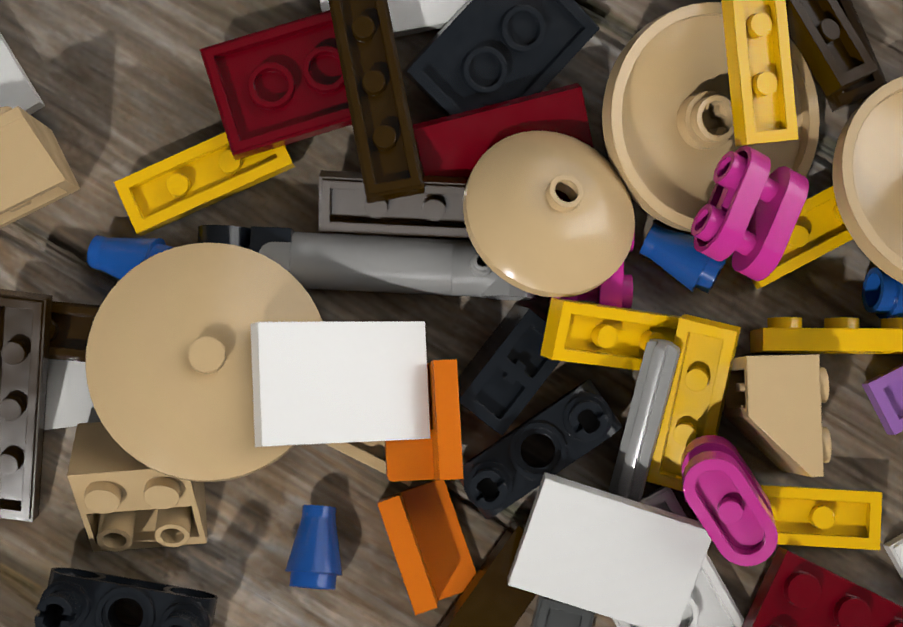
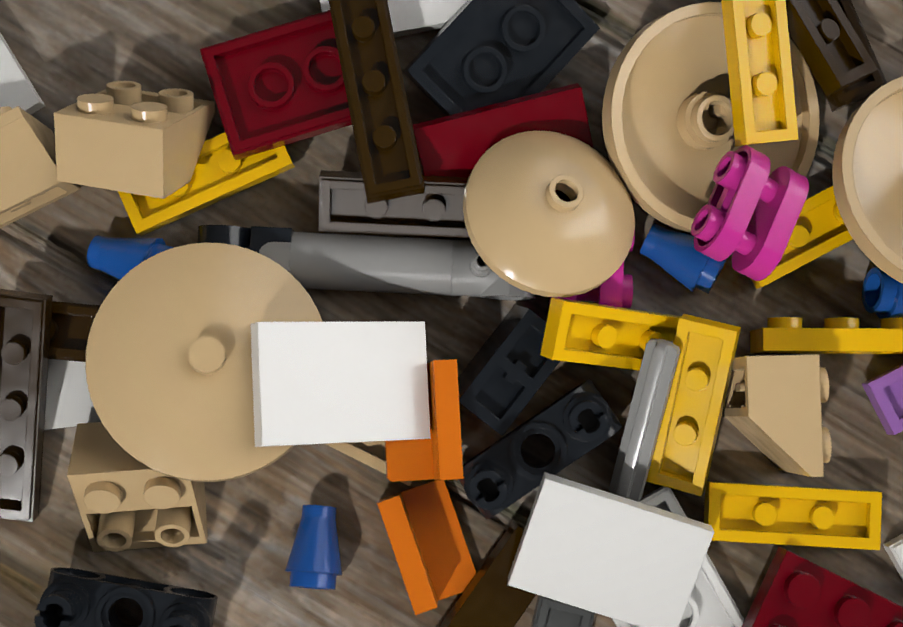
(131, 139): none -> tan slope
(728, 500): dark pink brick -> none

